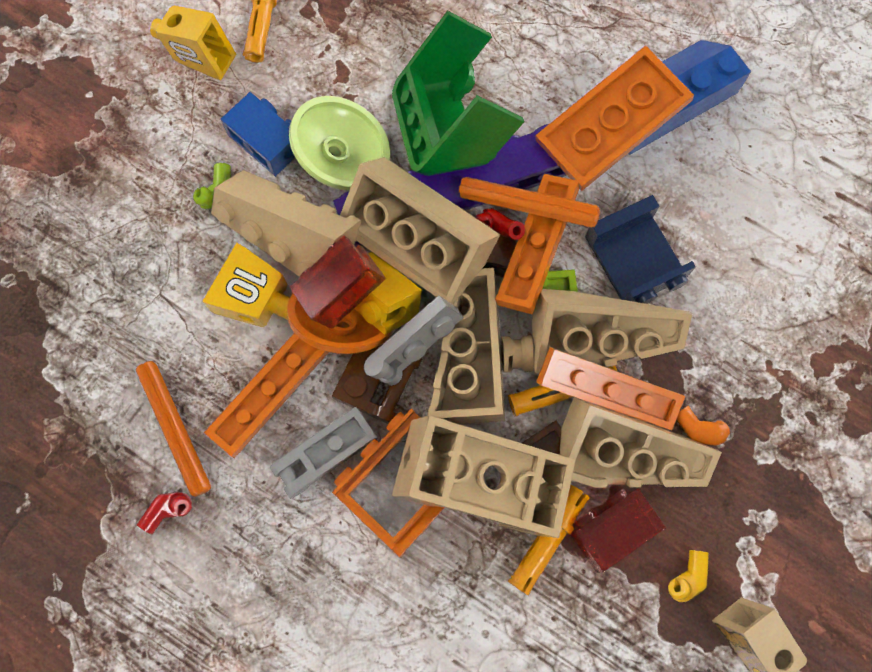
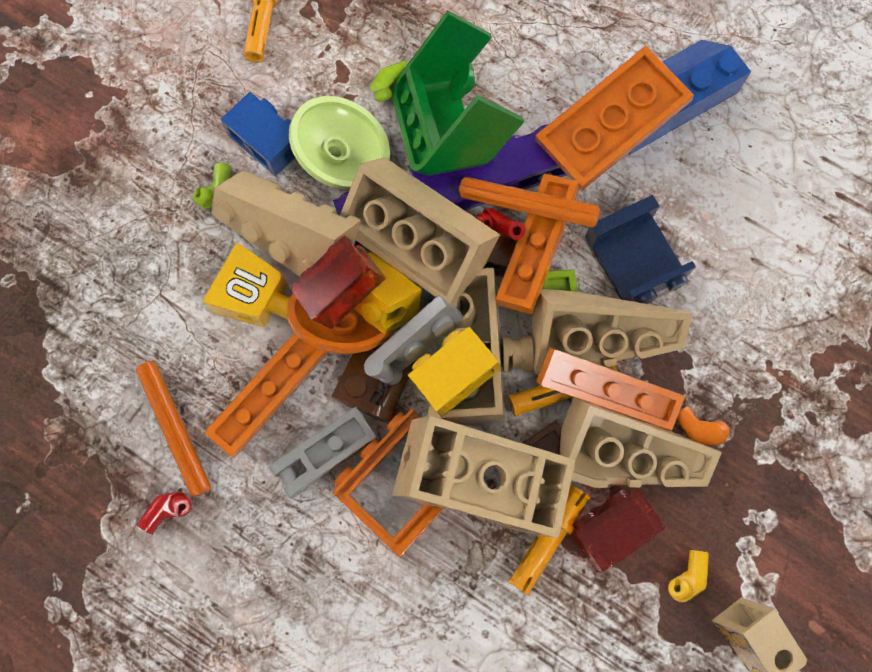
(195, 40): yellow torso -> none
(384, 79): none -> lime arm
(454, 370): none -> yellow brick

